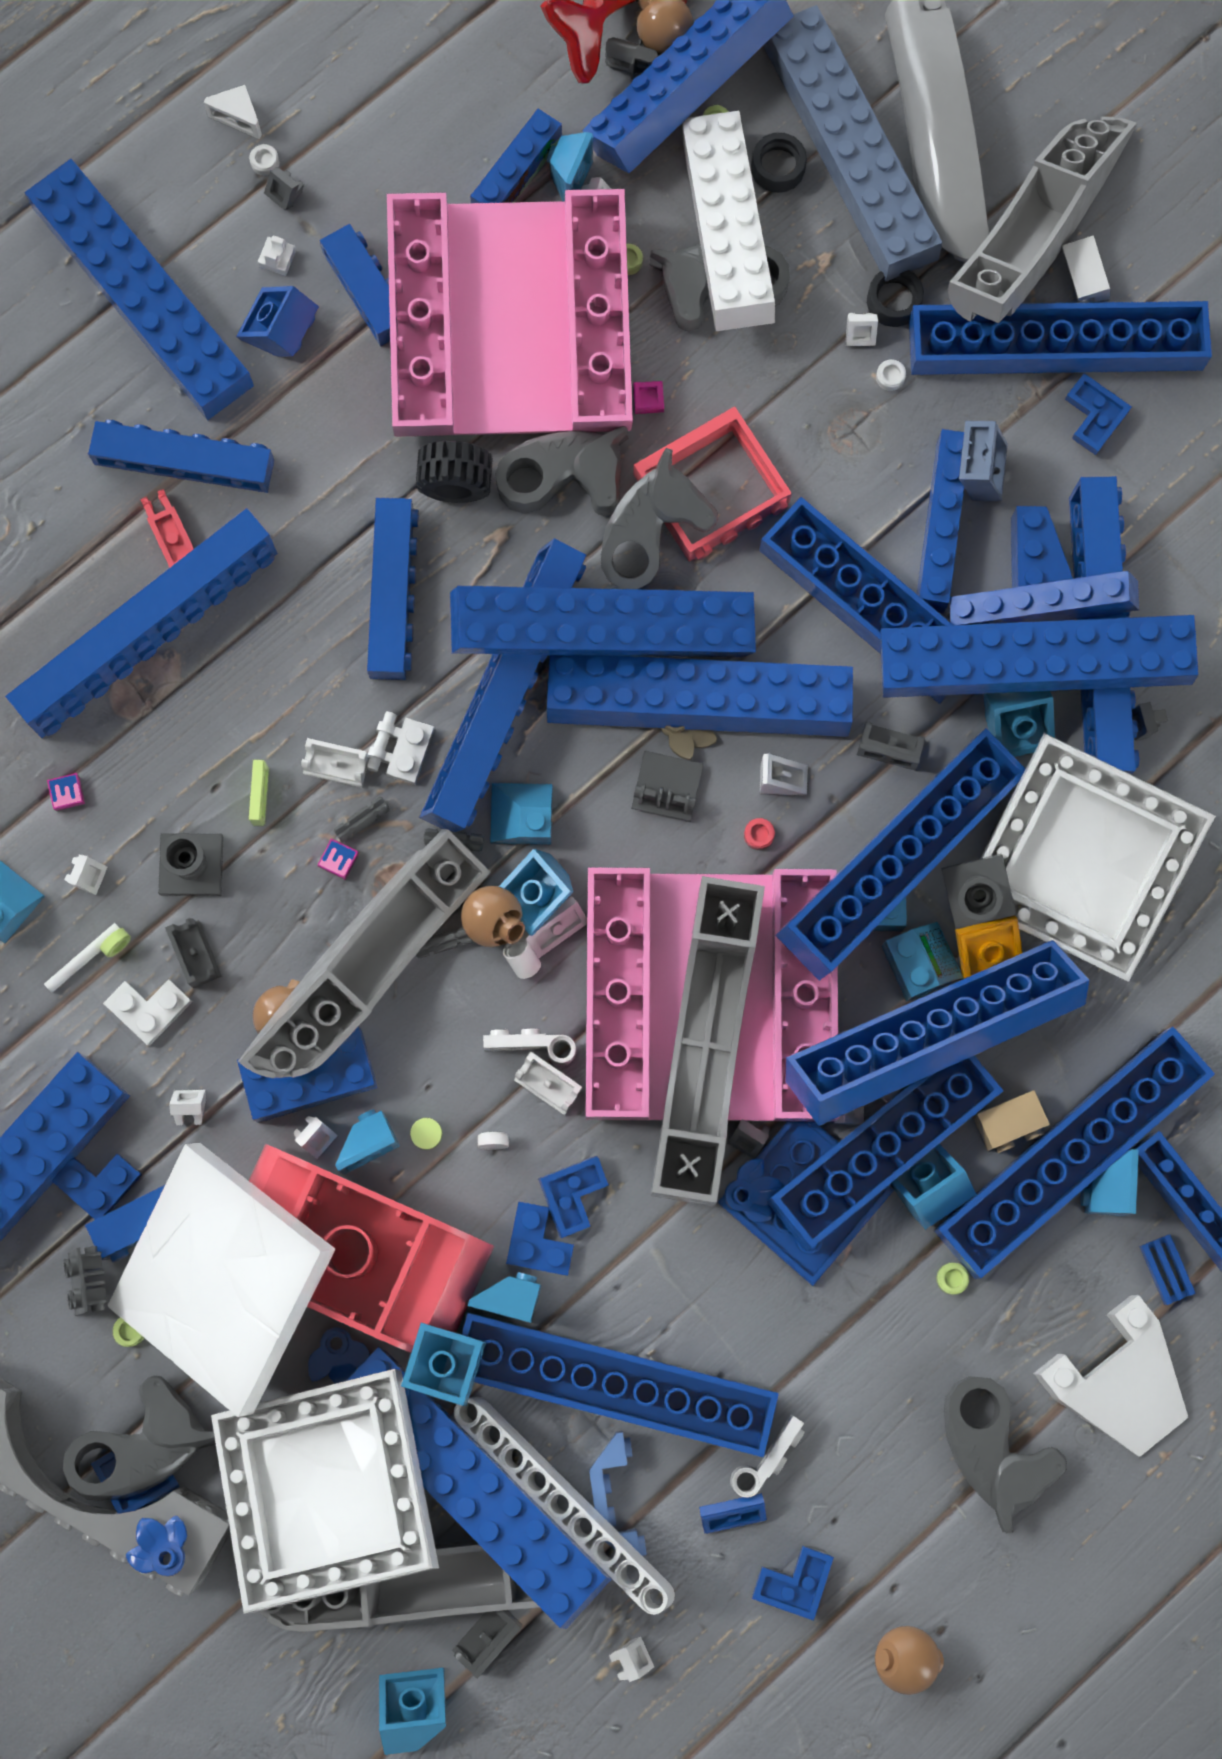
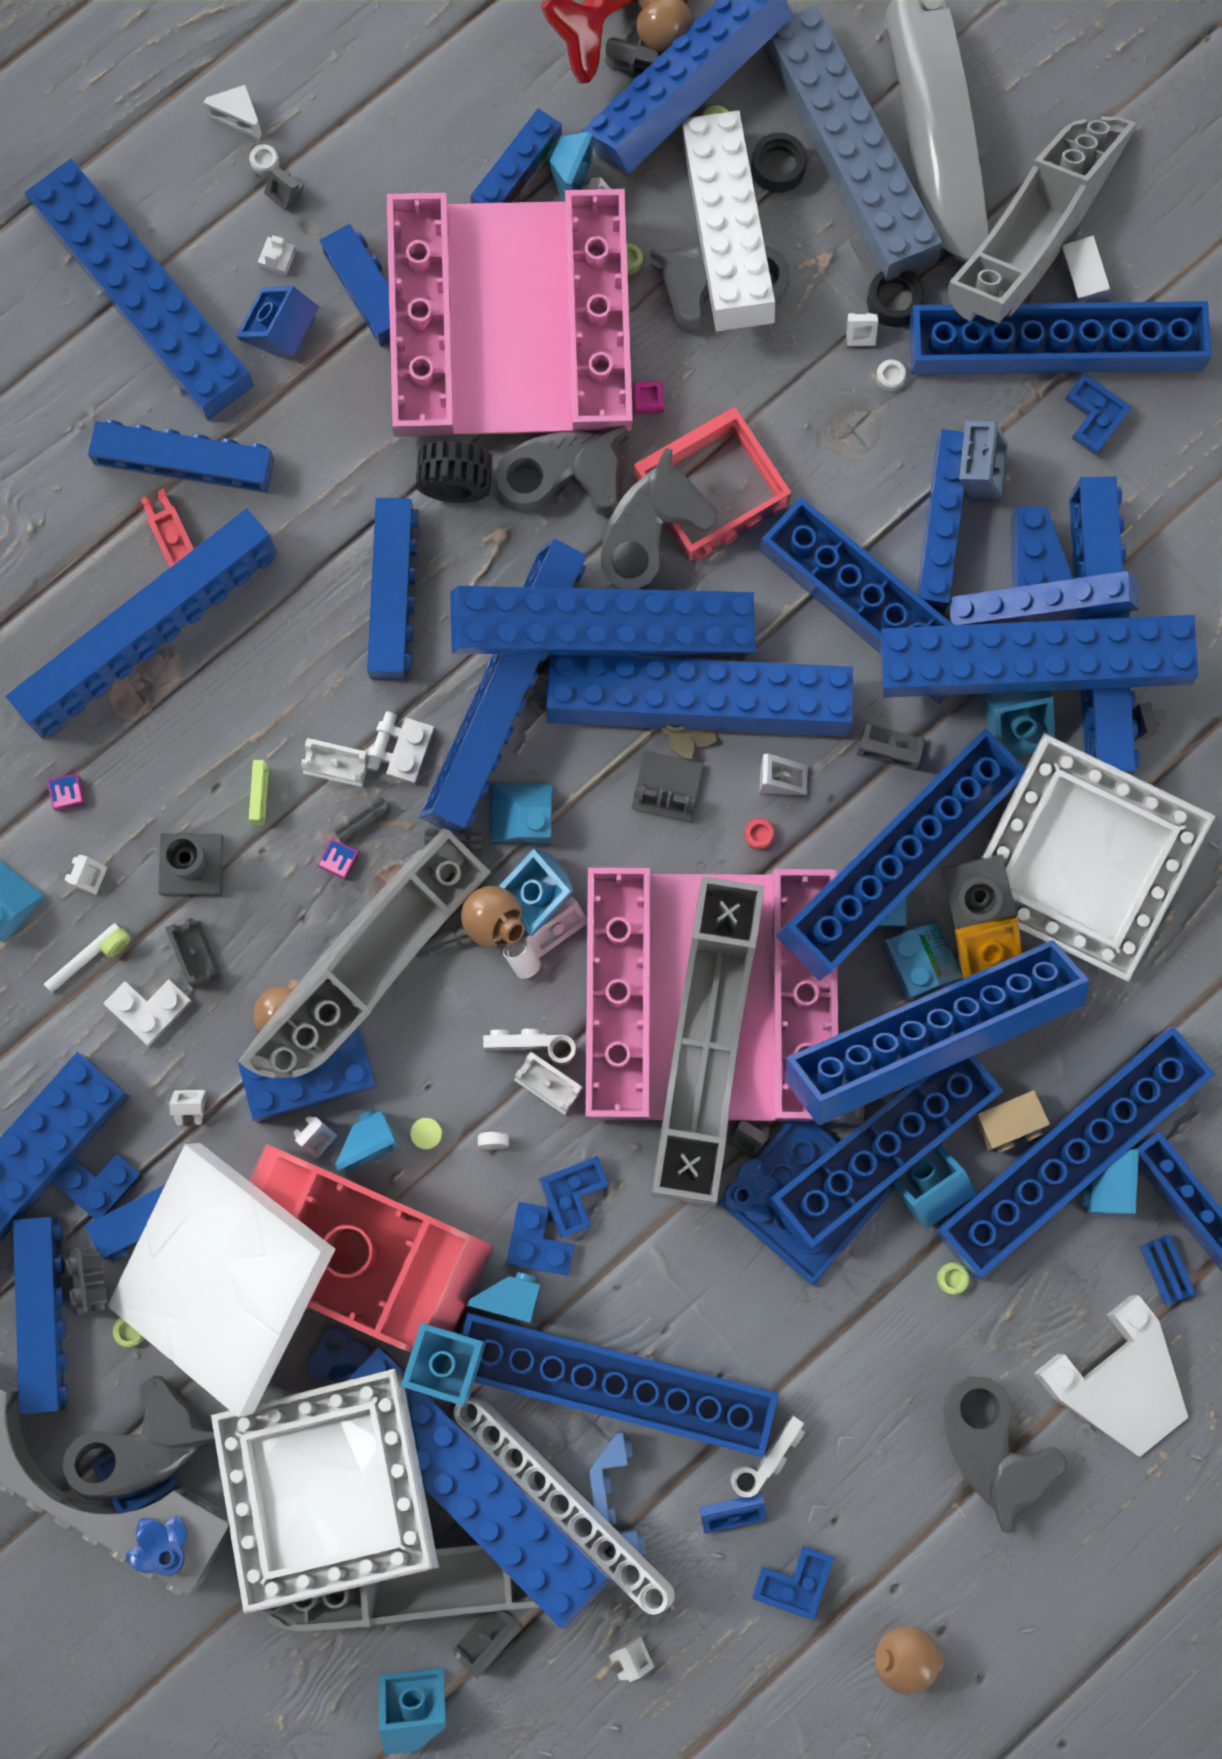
(39, 1315): none -> blue brick

